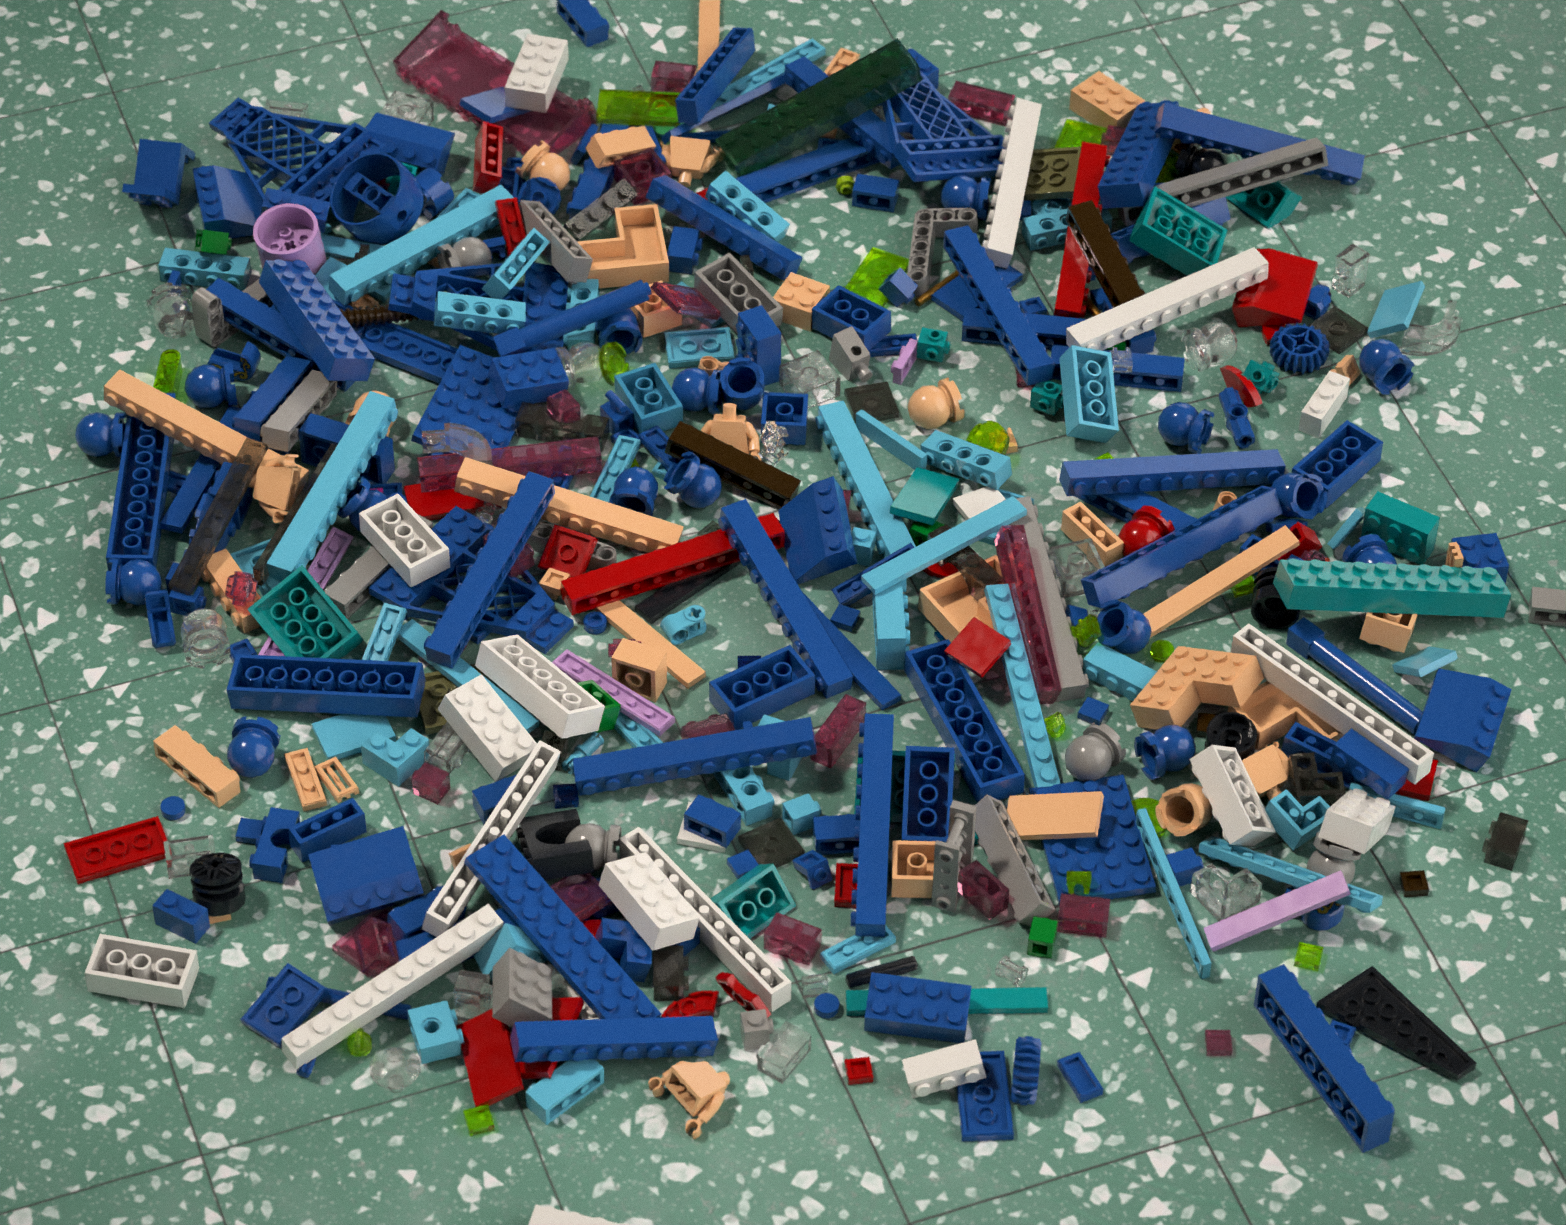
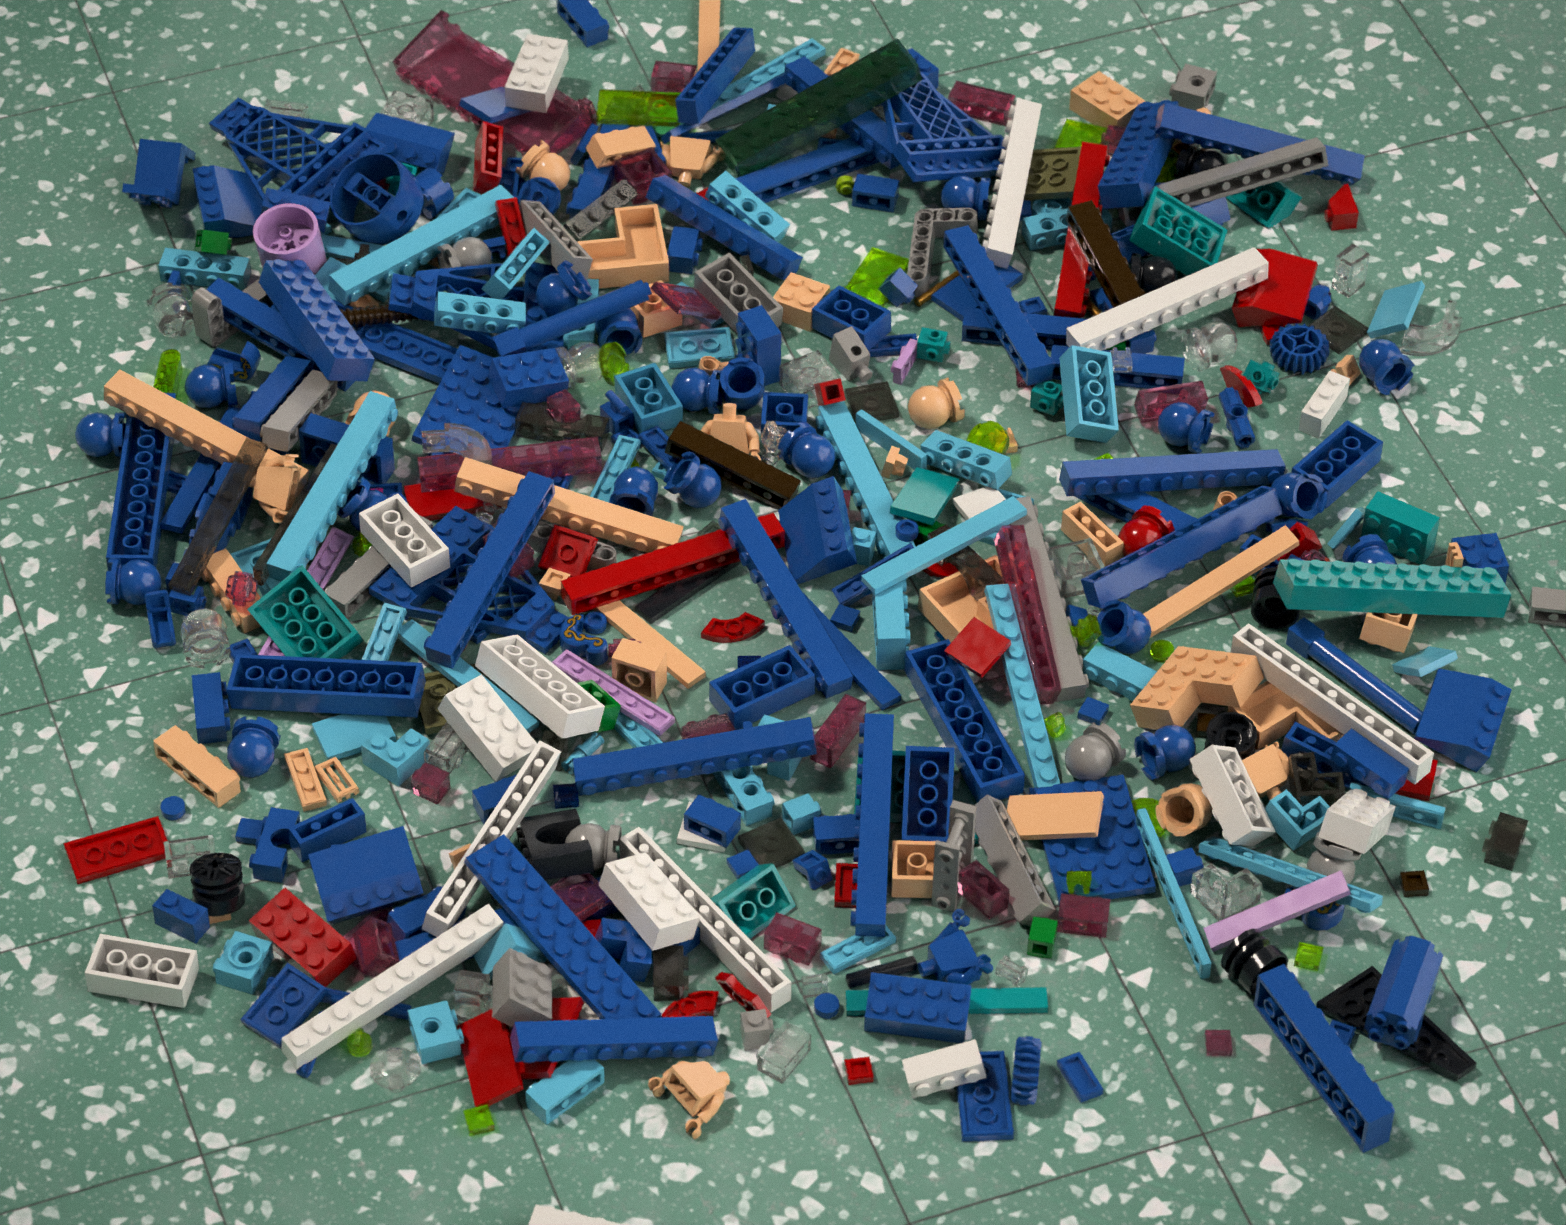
(210, 708): none -> blue brick
(243, 962): none -> medium azure brick
(303, 938): none -> red brick
(361, 545): none -> clear neon green tile
(562, 289): none -> blue tile
(582, 644): none -> blue animal
(683, 626): medium azure piece -> none
(733, 629): none -> red tile
(807, 451): none -> blue tile
(829, 392): none -> red brick
(894, 464): none -> light nougat tile
(906, 530): none -> blue tile
(953, 957): none -> blue torso
(1152, 401): none -> clear pink brick
(1153, 272): none -> black tile
(1193, 87): none -> light grey brick
(1251, 956): none -> black wheel
(1342, 210): none -> red slope
(1403, 992): none -> blue brick

